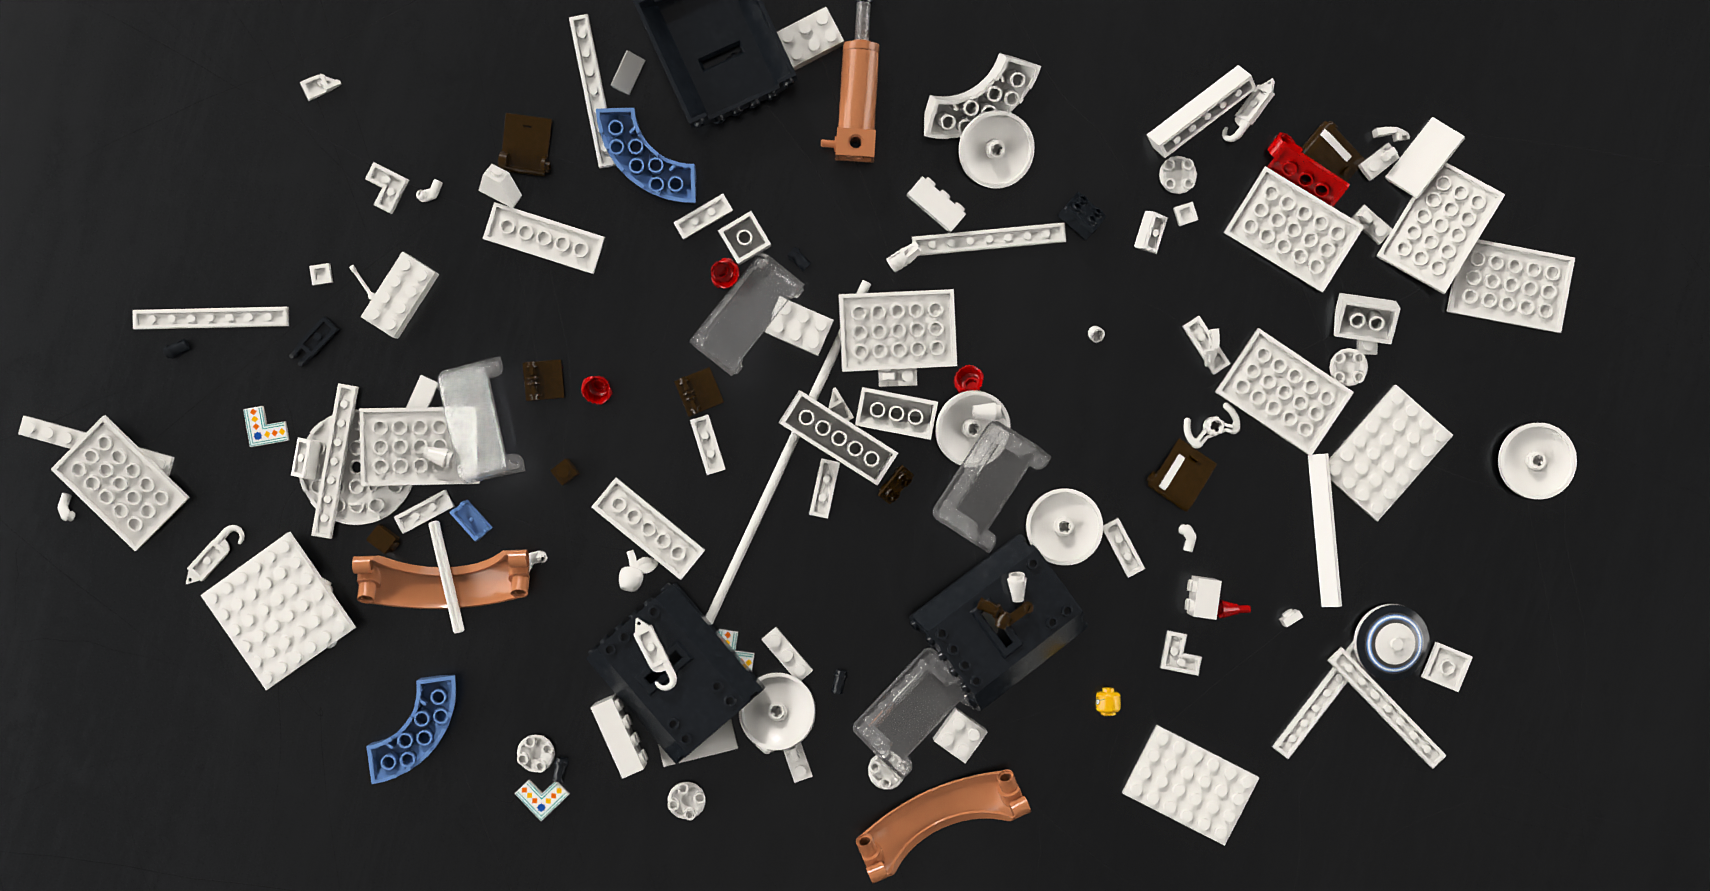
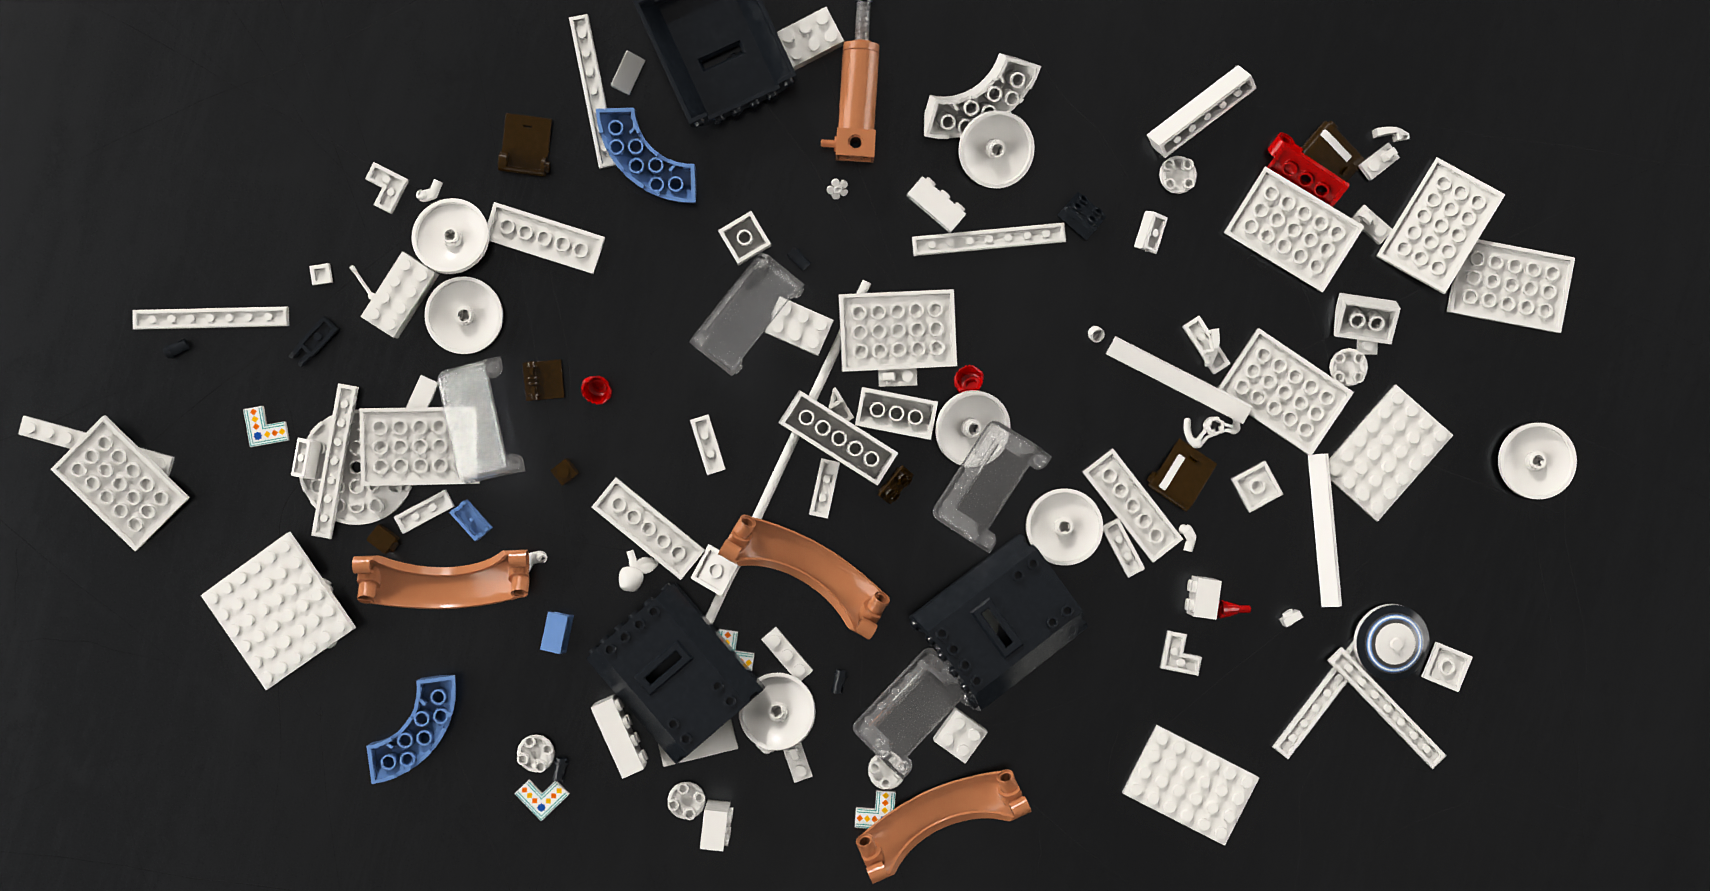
(63, 508): white arm -> none
(212, 555): white plate -> none
(318, 86): white slope -> none
(440, 456): white cone -> none
(446, 576): white axle -> none
(450, 236): none -> white dish
(463, 315): none -> white dish
(500, 186): white slope -> none
(557, 632): none -> medium blue hinge
(654, 652): white plate -> none
(699, 391): dark brown hinge -> none
(703, 216): white plate -> none
(715, 571): none -> white plate
(716, 825): none -> white brick
(724, 273): red hair -> none
(838, 188): none -> white plant
(841, 584): none -> nougat panel
(884, 804): none -> white tile
(904, 256): white hinge -> none
(987, 411): white cone -> none
(1003, 618): dark brown pin -> none
(1017, 586): white cone -> none
(1108, 701): yellow head -> none
(1132, 505): none -> white plate
(1179, 380): none -> white tile
(1185, 214): white plate -> none
(1251, 109): white plate -> none
(1257, 486): none -> white tile
(1424, 157): white tile -> none

